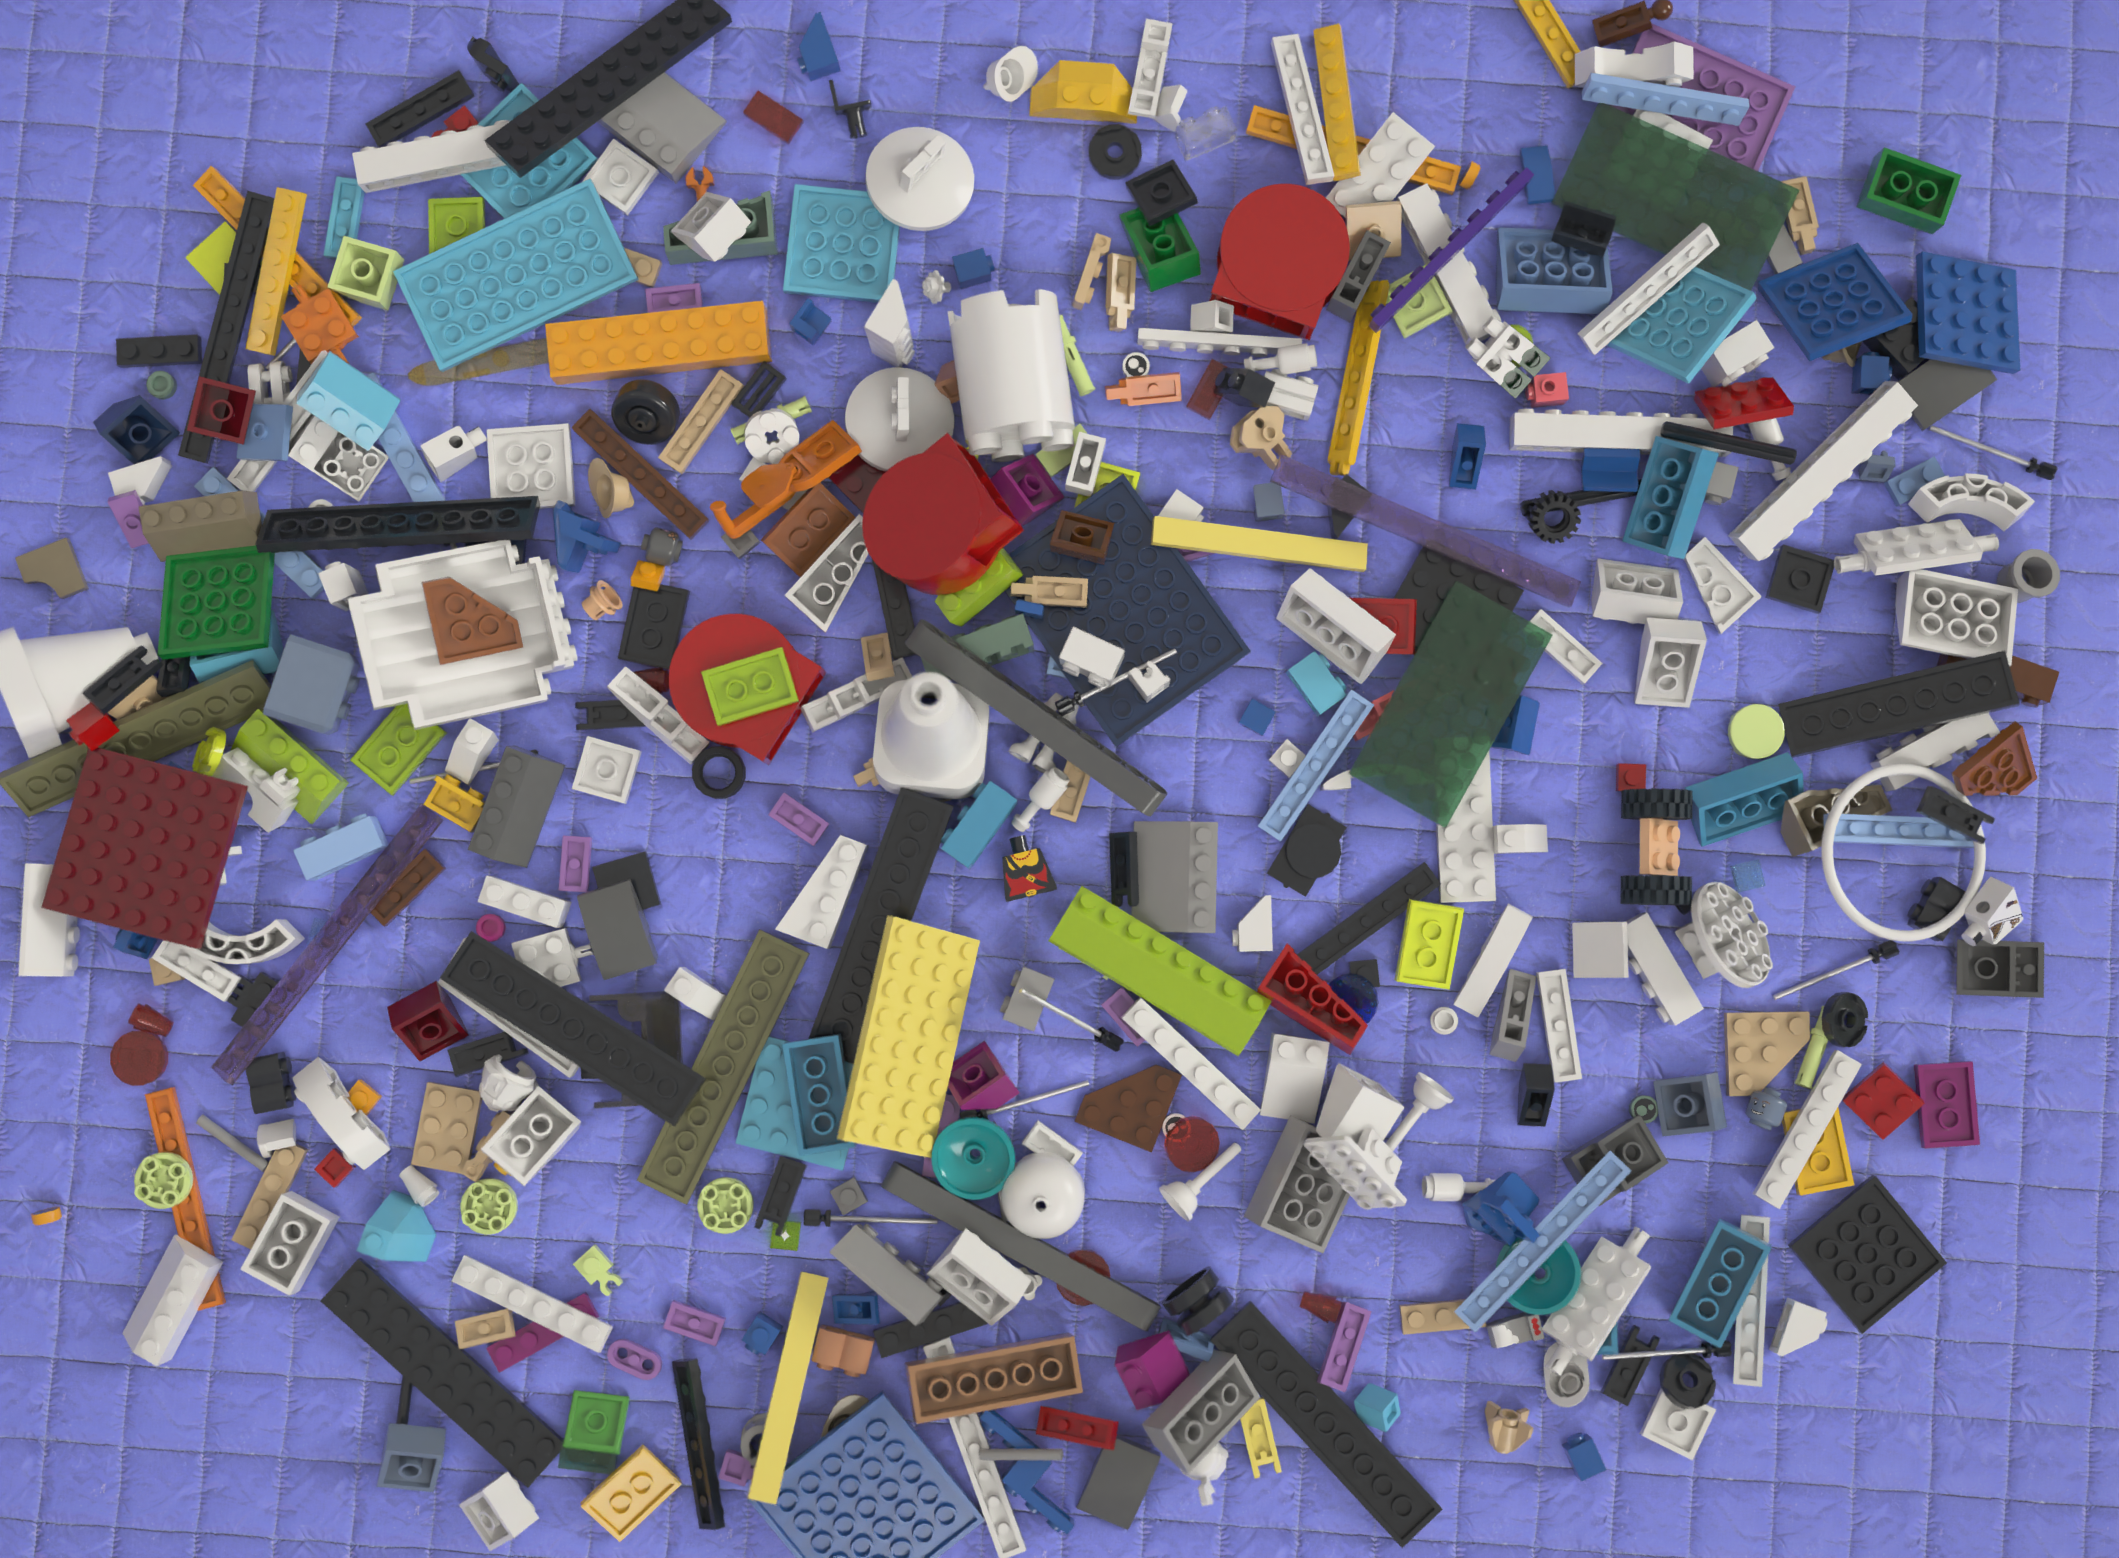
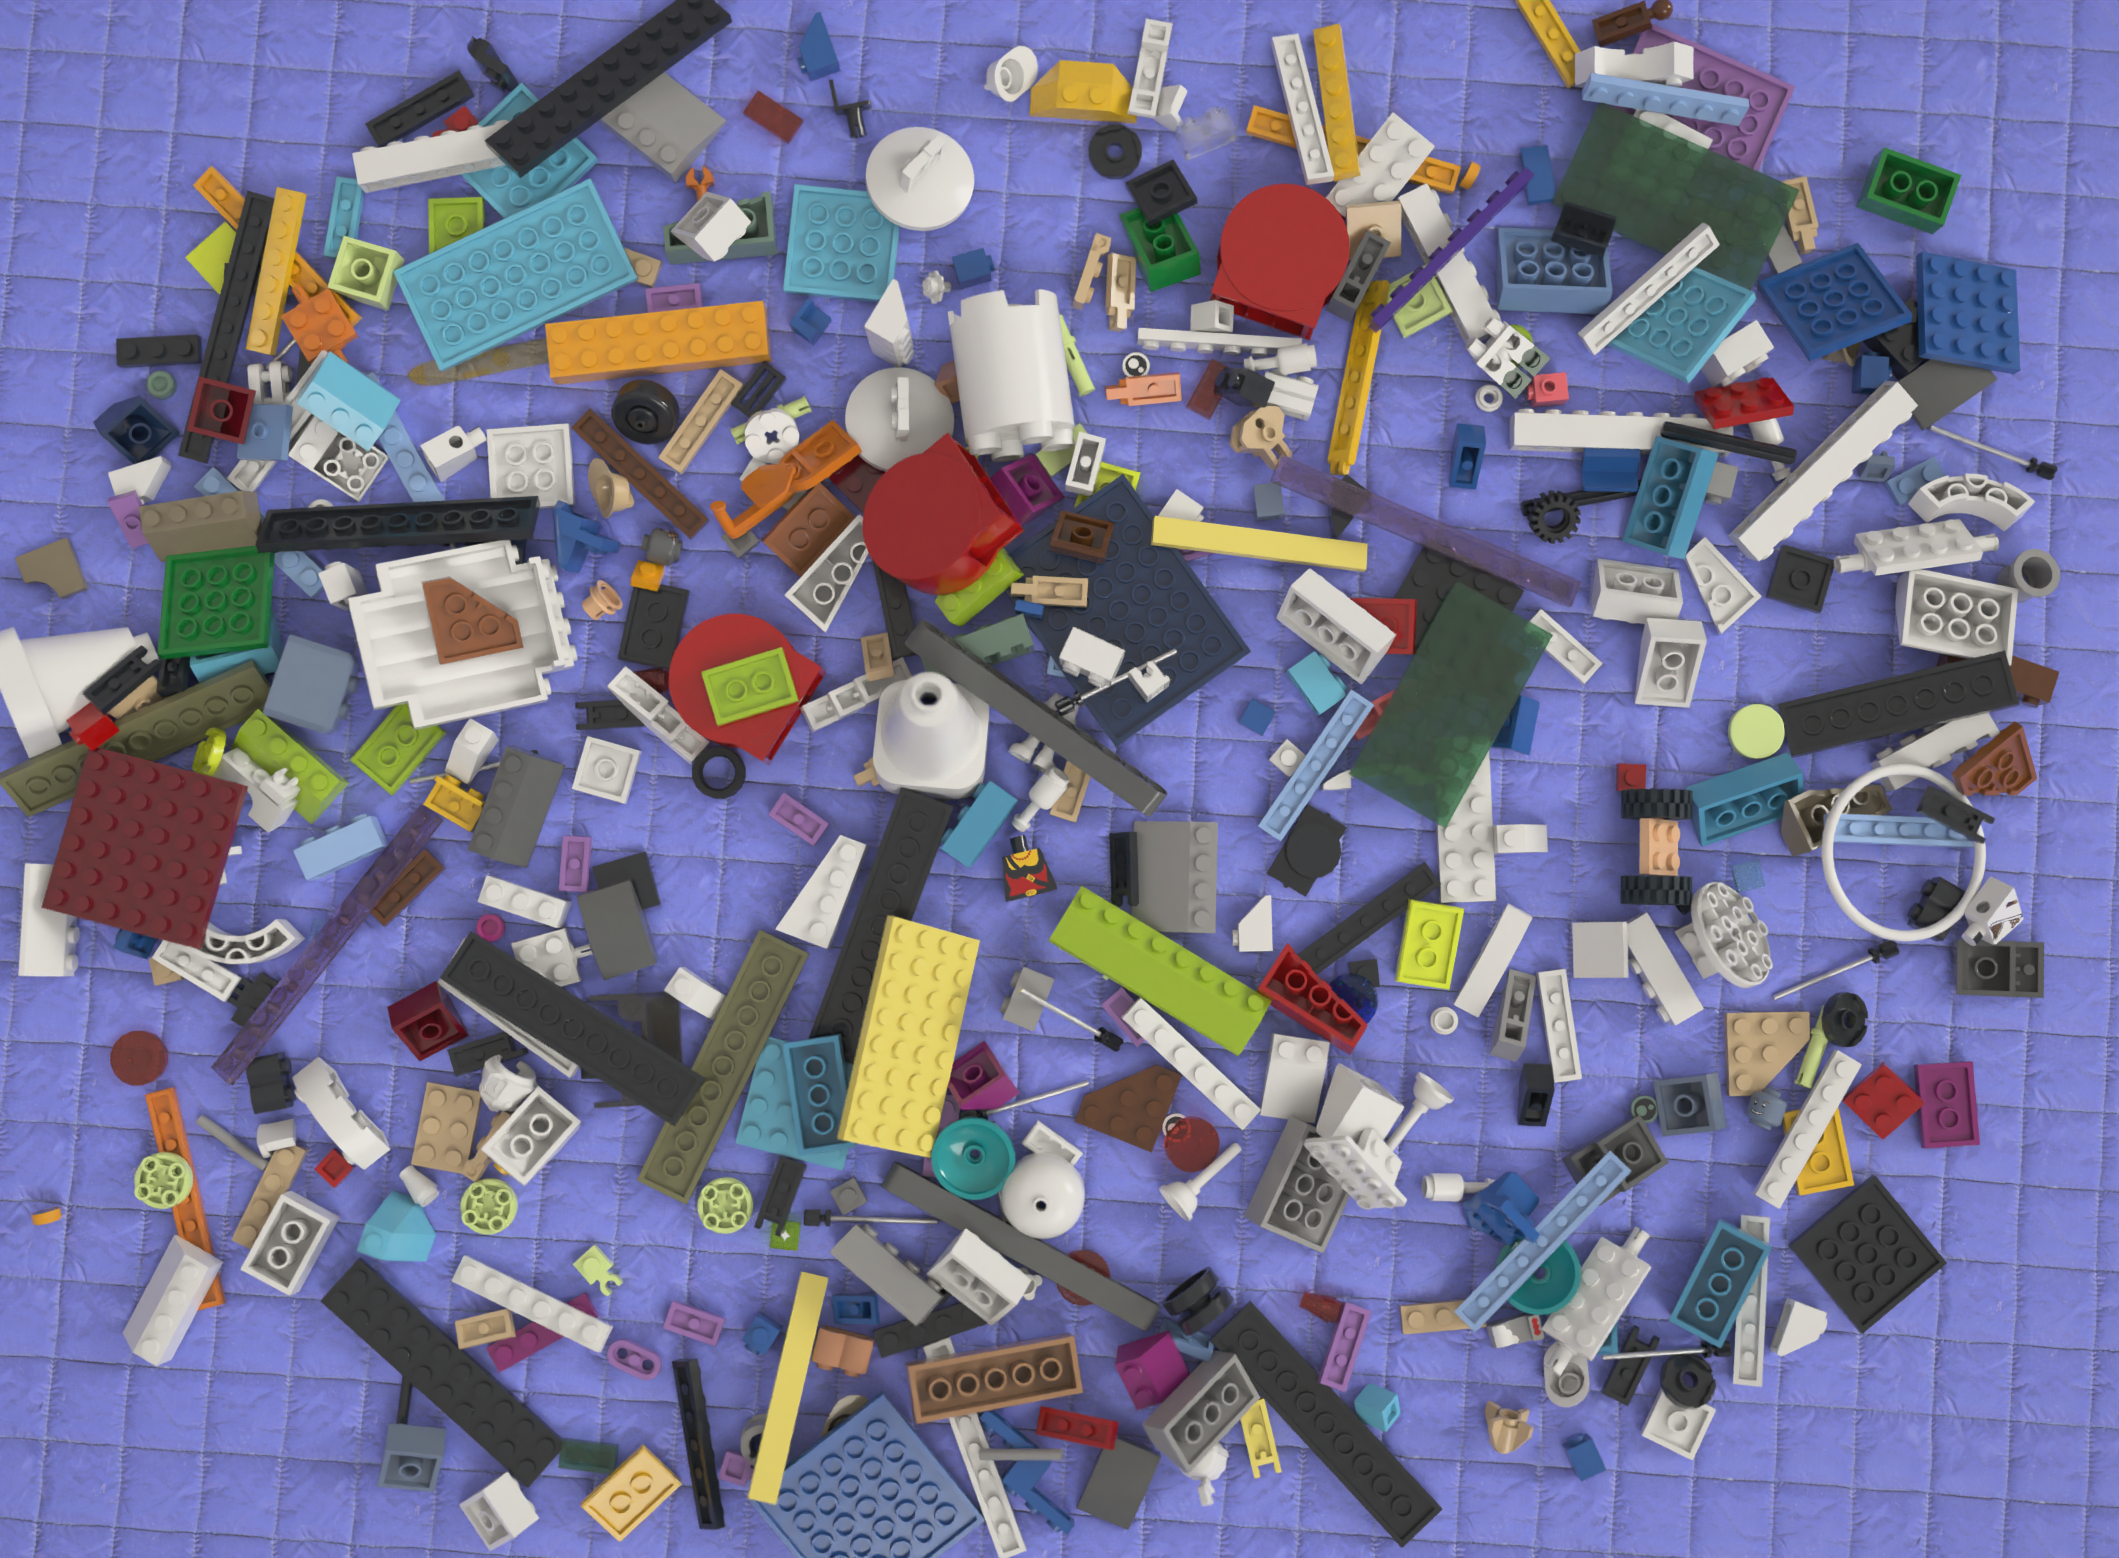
(150, 1020): clear red cone -> none
(363, 1097): light orange plate -> none
(596, 1422): bright green plate -> none
(621, 176): white plate -> none
(1488, 390): none -> white plate

